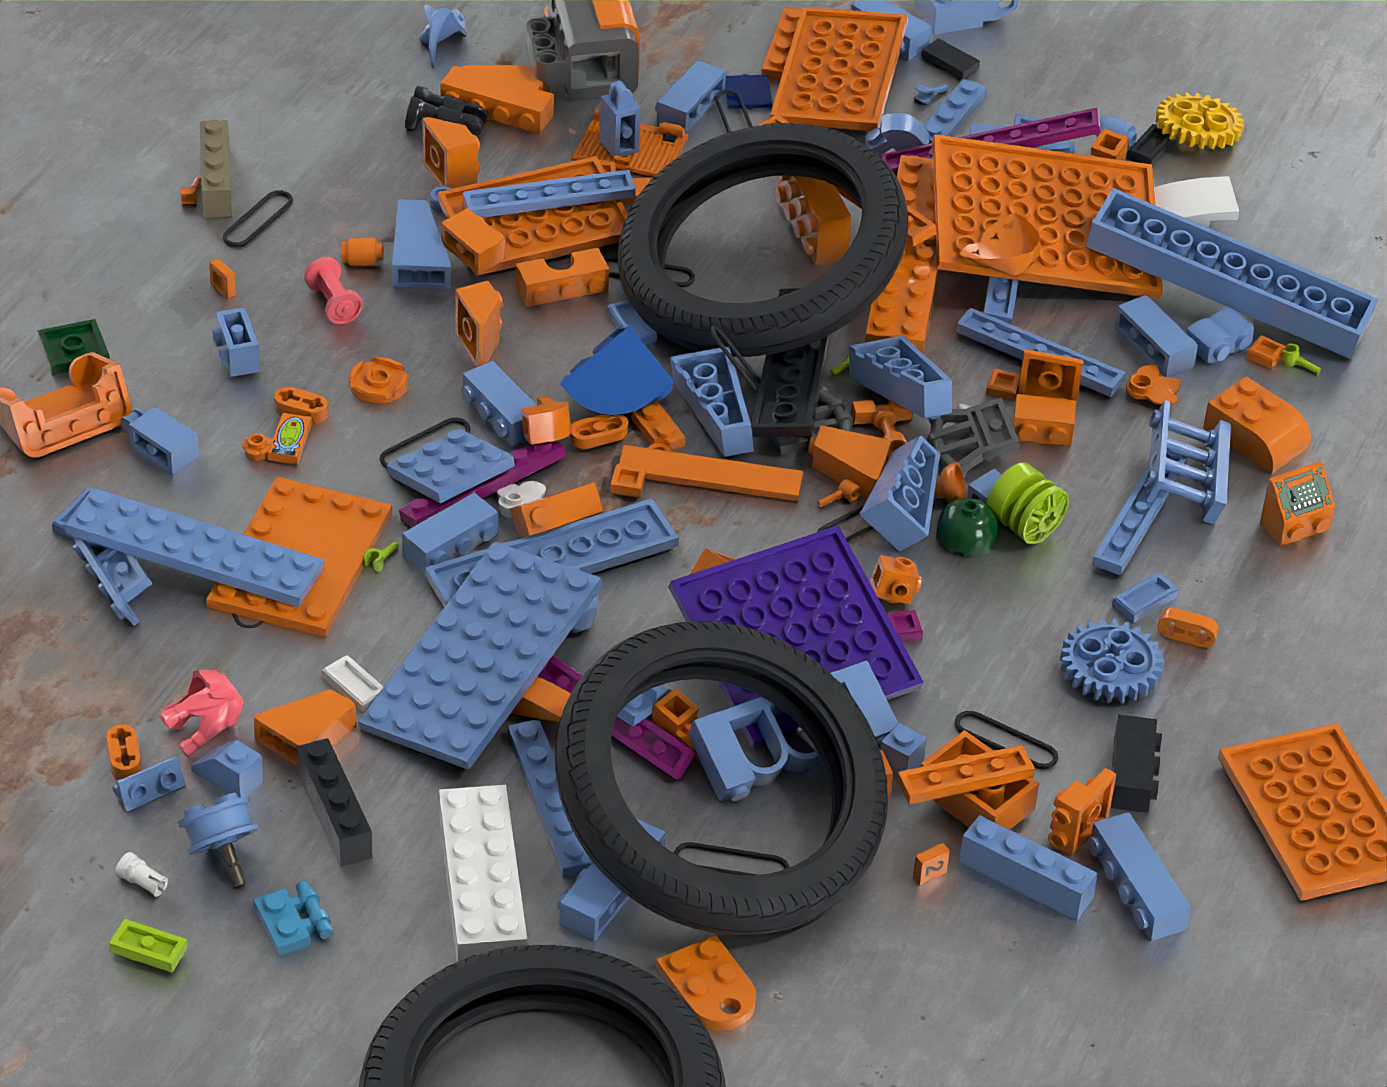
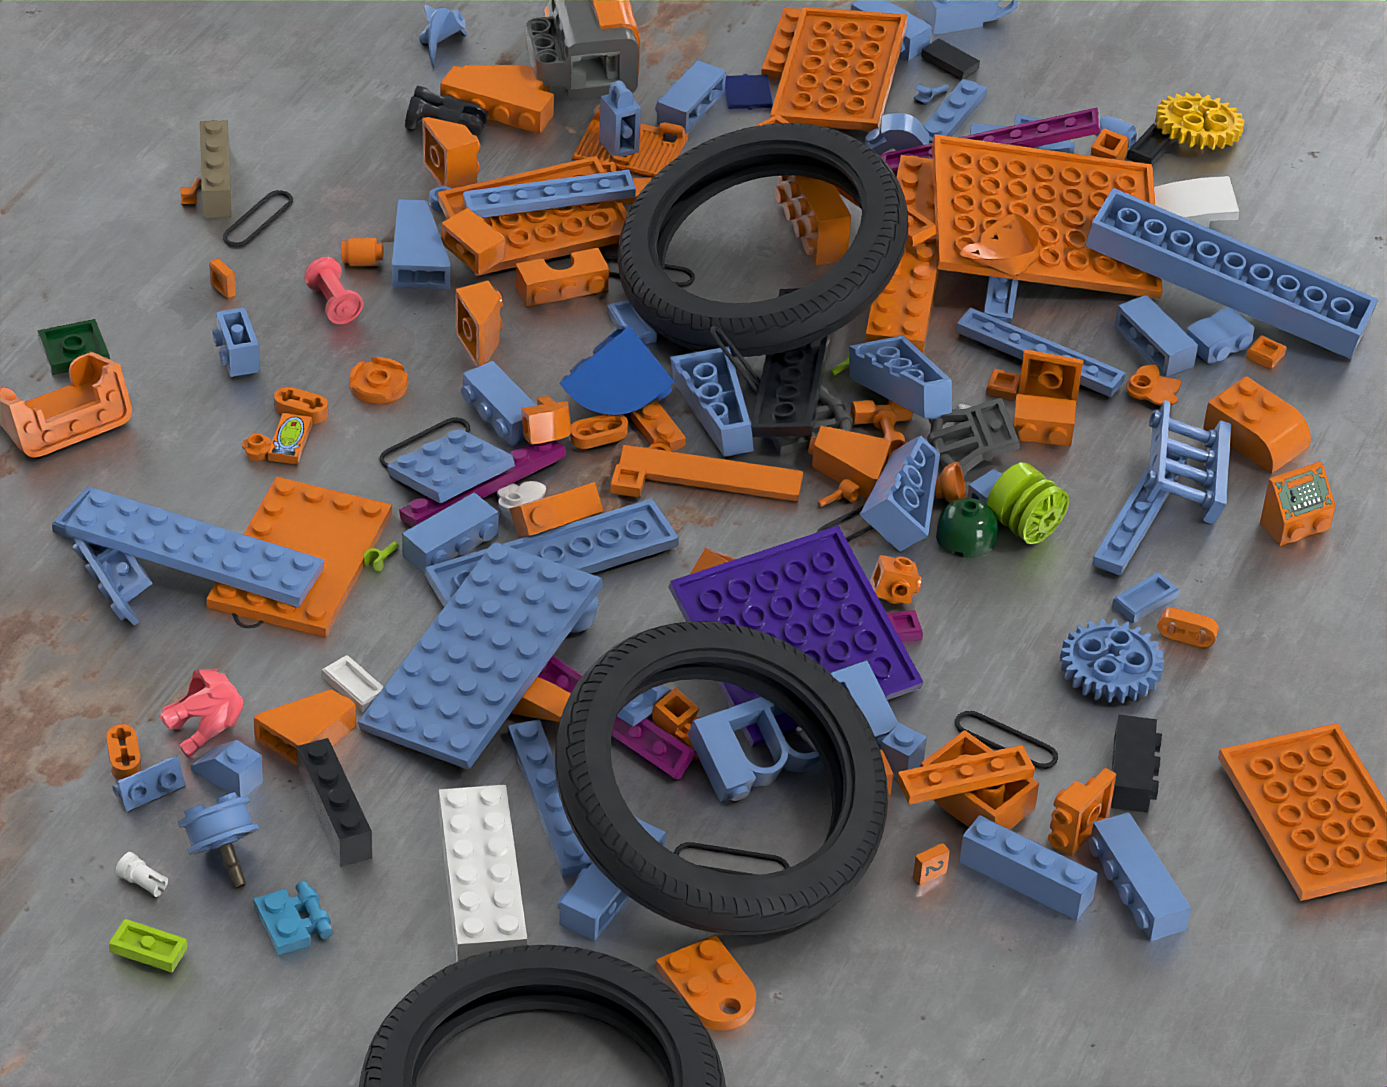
(161, 438): medium blue brick -> none
(722, 112): black piece -> none
(1292, 358): lime hand -> none

